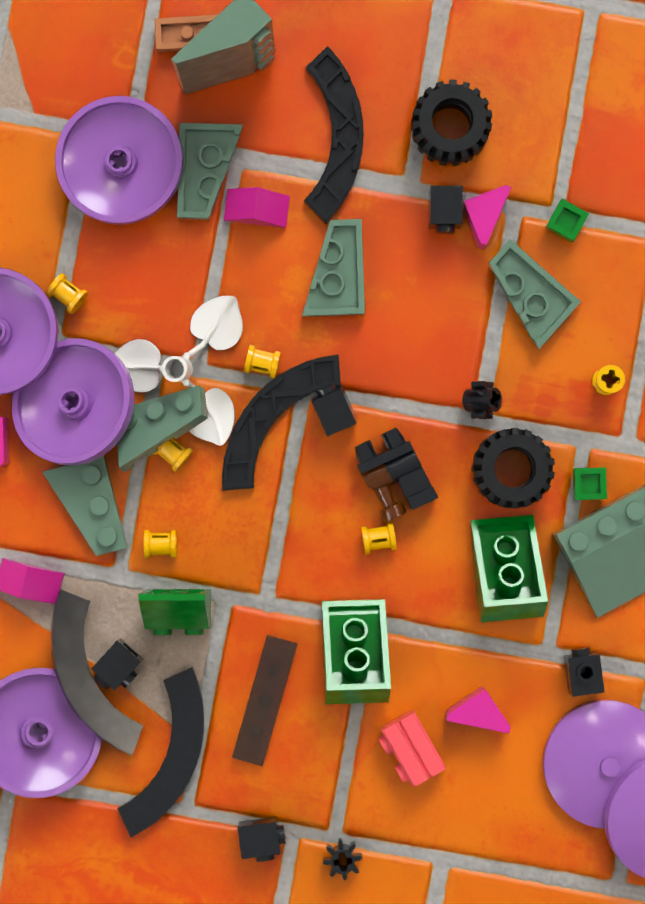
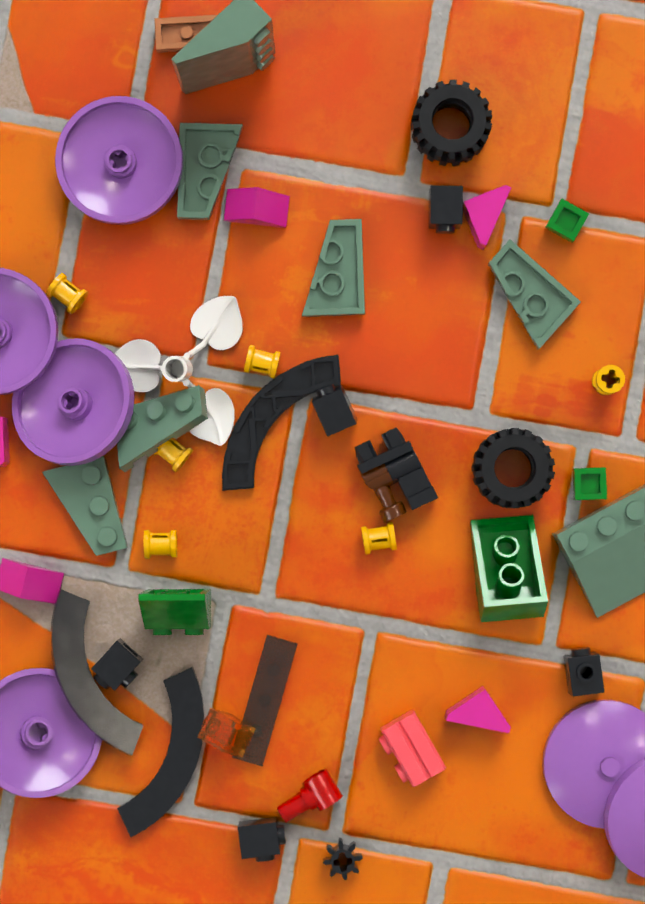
(226, 732): none -> clear orange brick
(317, 792): none -> red pin
(346, 135): black tile -> none
(355, 652): green slope -> none
(482, 400): black gear -> none

